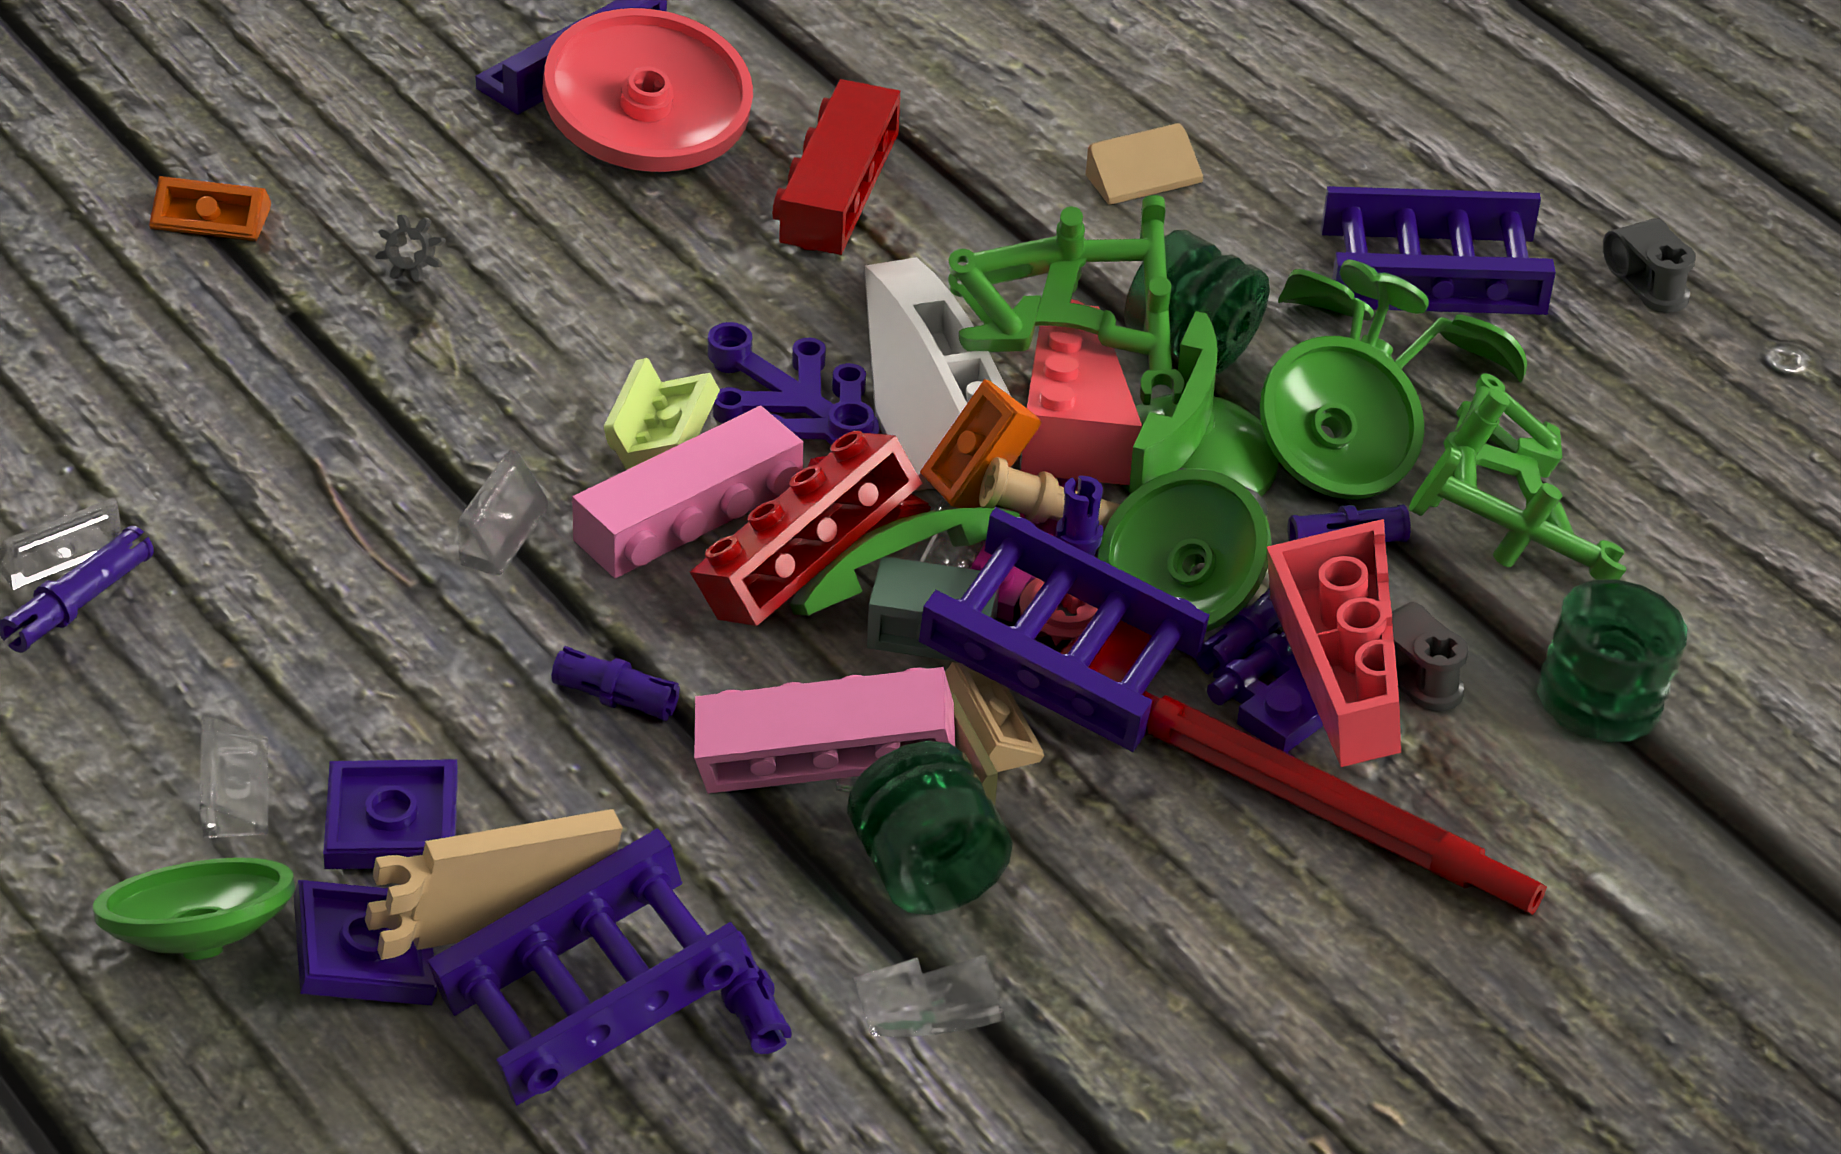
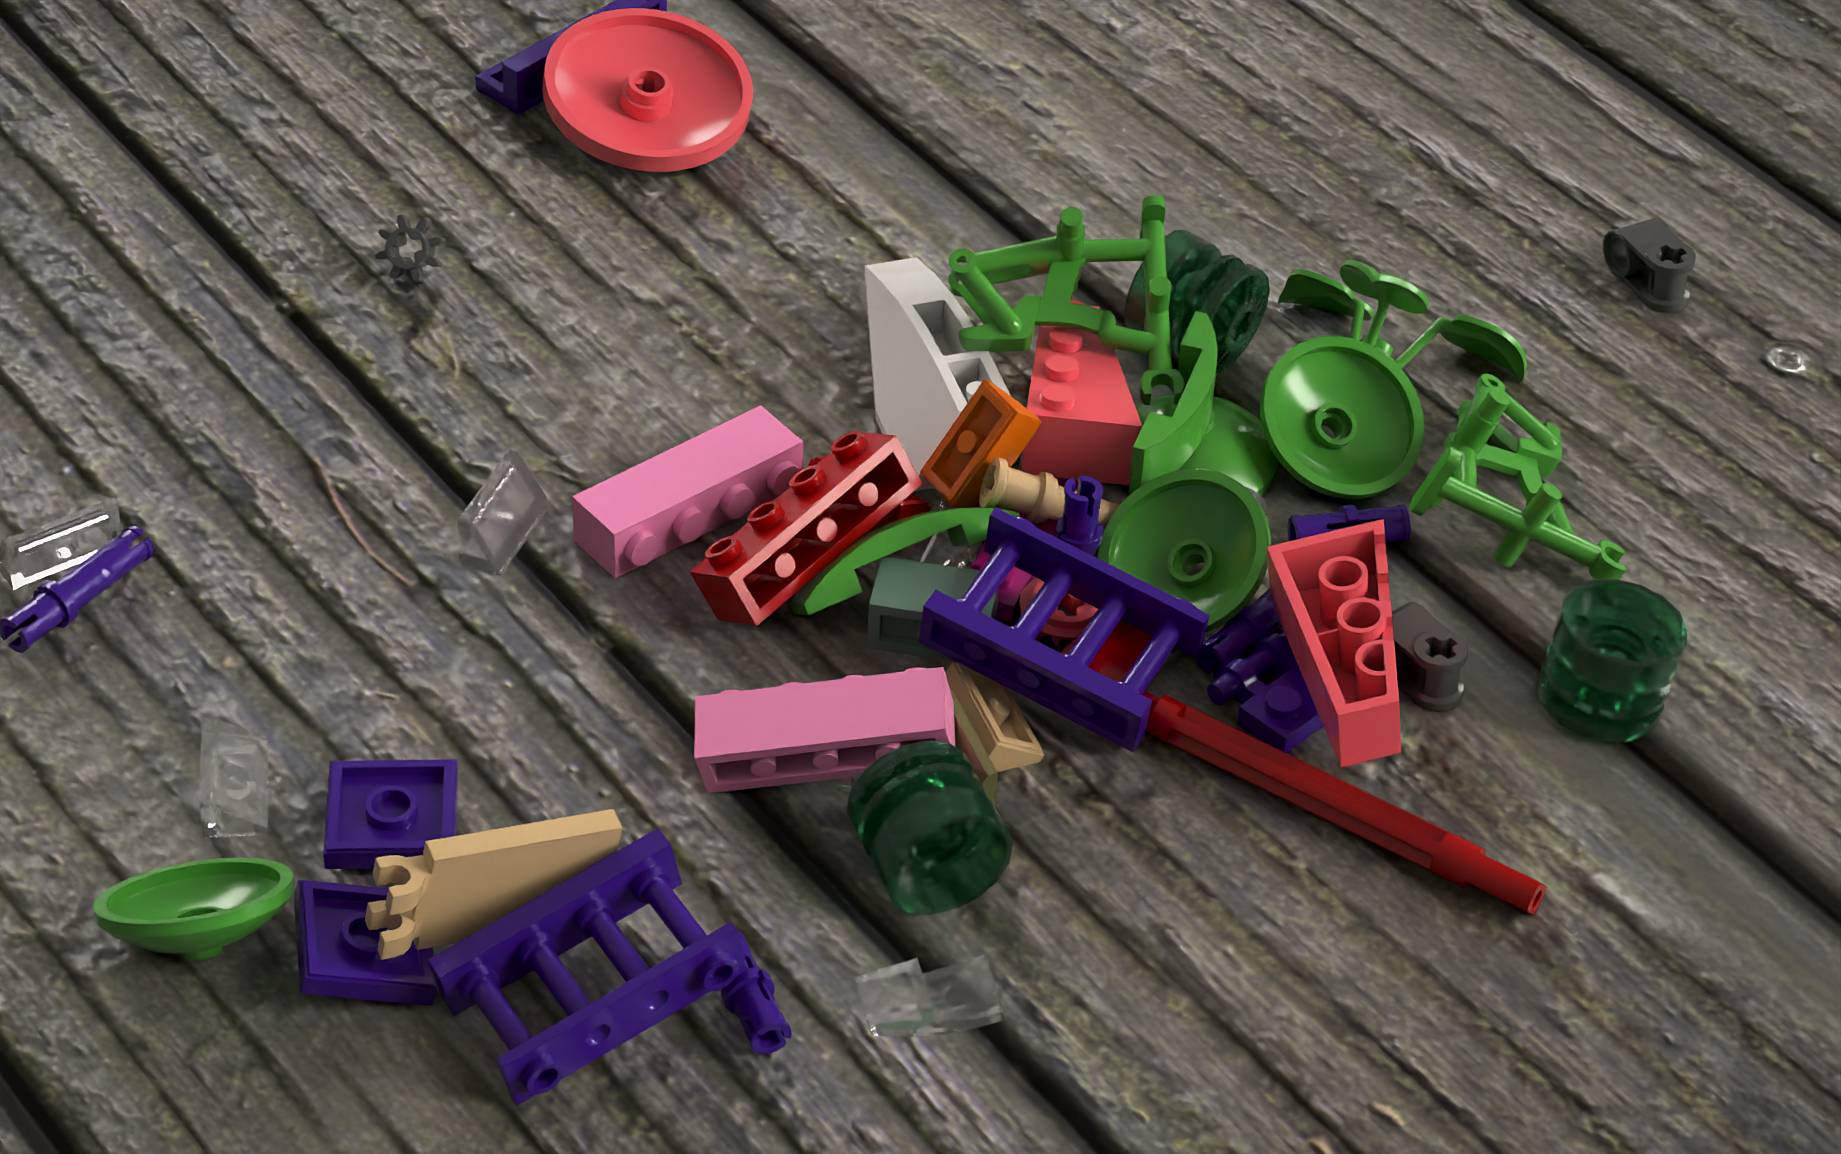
(209, 208): orange slope -> none
(615, 683): dark purple pin -> none
(657, 414): yellowish green bracket -> none
(732, 352): dark purple plant -> none
(837, 167): red brick -> none
(1142, 164): tan slope -> none
(1450, 282): dark purple fence -> none

